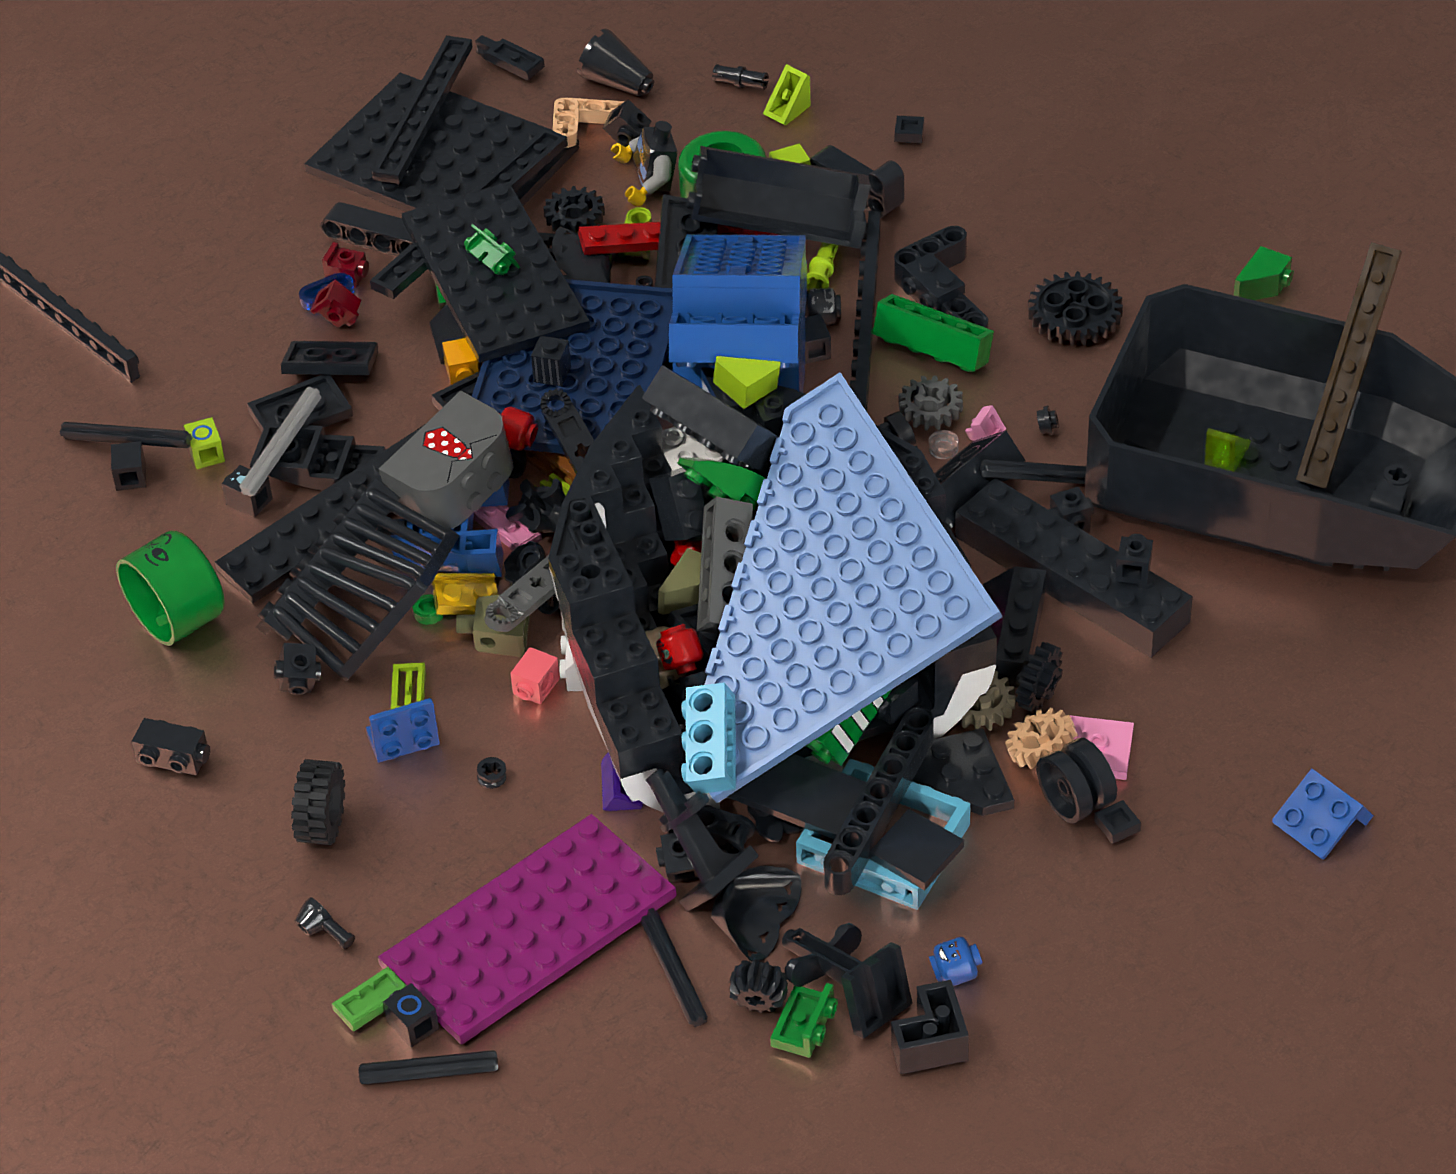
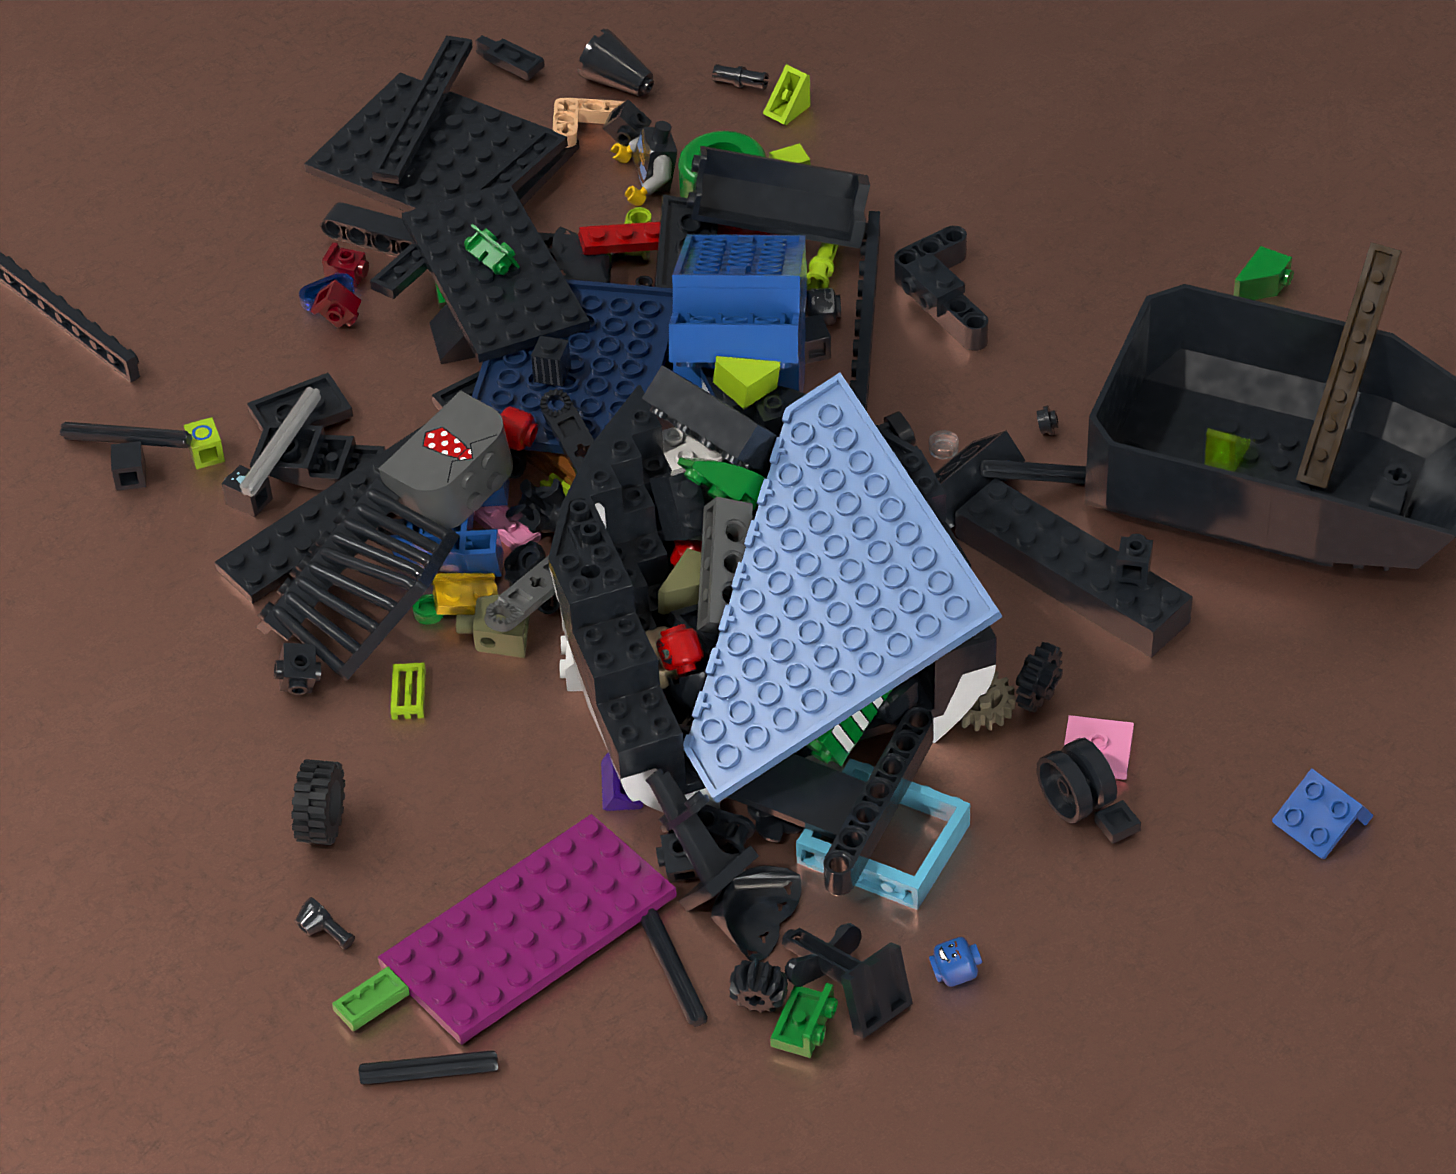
(170, 587): green piece -> none
(170, 746): black brick -> none
(329, 358): black tile -> none
(403, 730): blue bracket -> none
(411, 1015): black brick -> none
(459, 360): light orange brick -> none
(490, 765): black bush -> none
(535, 675): coral brick -> none
(574, 209): black gear -> none
(720, 749): medium azure brick -> none
(886, 182): black beam -> none
(909, 129): black plate -> none
(916, 849): black tile -> none
(930, 402): dark grey gear -> none
(933, 333): green brick -> none
(935, 1035): black brick -> none
(967, 769): black plate -> none
(985, 424): bright pink tile -> none
(1020, 599): black slope -> none
(1039, 736): light nougat gear -> none
(1073, 507): black brick -> none
(1075, 308): black gear -> none

